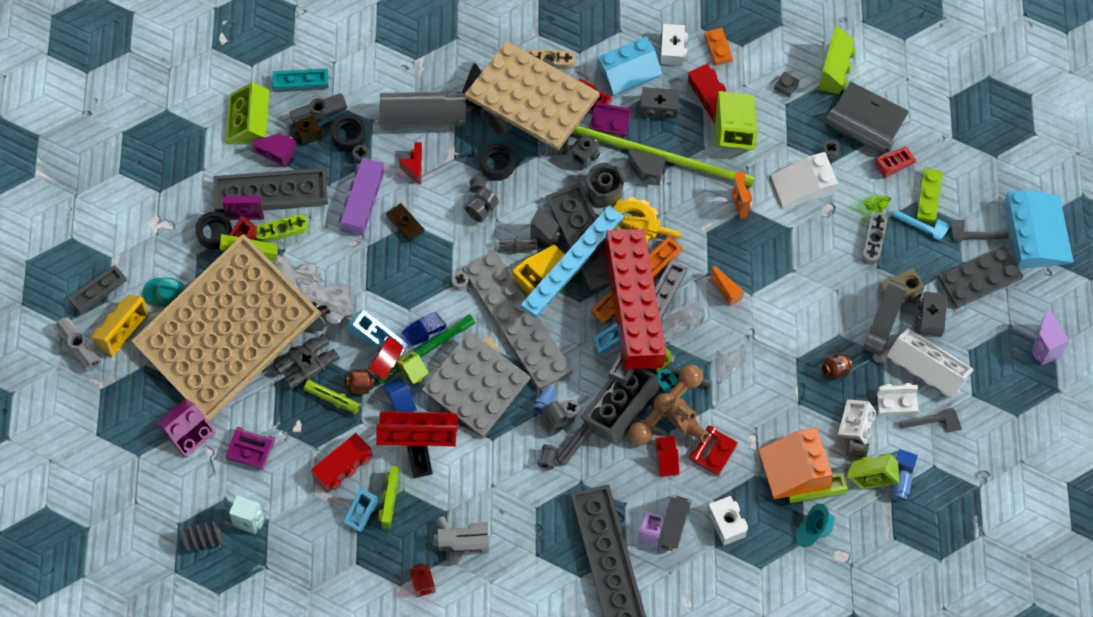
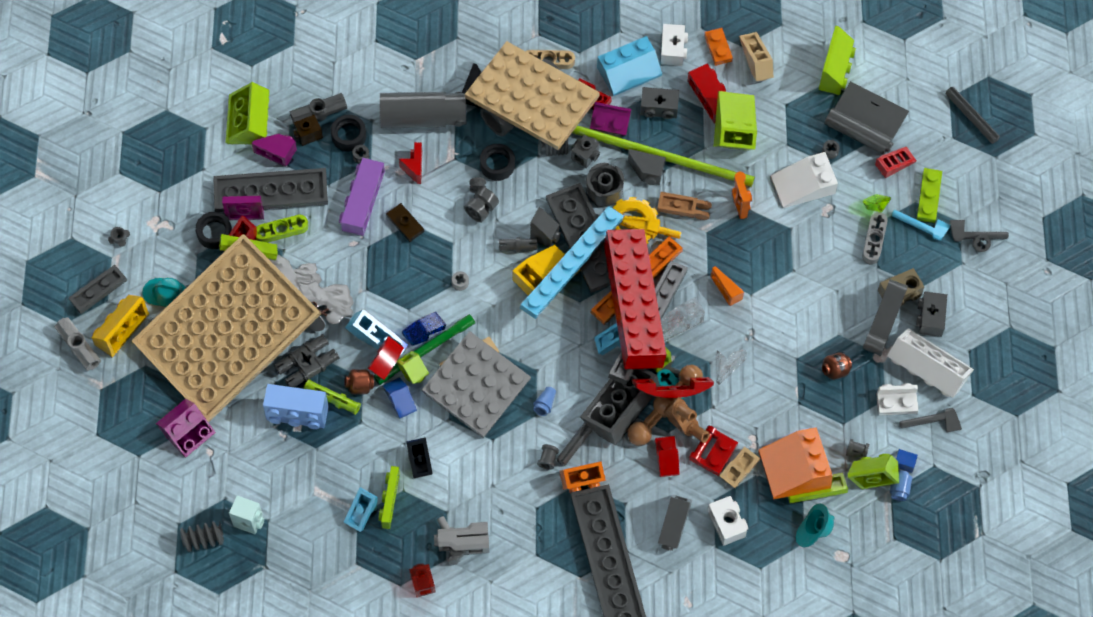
(116, 231): none -> dark grey plate
(248, 453): magenta plate -> none
(295, 406): none -> light blue brick
(300, 79): teal plate -> none
(342, 463): red brick -> none
(417, 429): red fence -> none
(524, 333): light grey plate -> none
(558, 416): dark grey piece -> none
(582, 475): none -> orange brick
(651, 529): lavender slope -> none
(683, 205): none -> medium nougat hinge
(696, 386): none -> red slope
(740, 467): none -> tan slope
(757, 56): none -> tan slope
(786, 84): dark grey plate -> none
(857, 420): white bracket -> none
(972, 115): none -> dark grey axle
(976, 240): none -> dark grey bush
(980, 277): dark grey plate -> none
(1037, 229): medium azure slope -> none
(1050, 339): lavender slope -> none

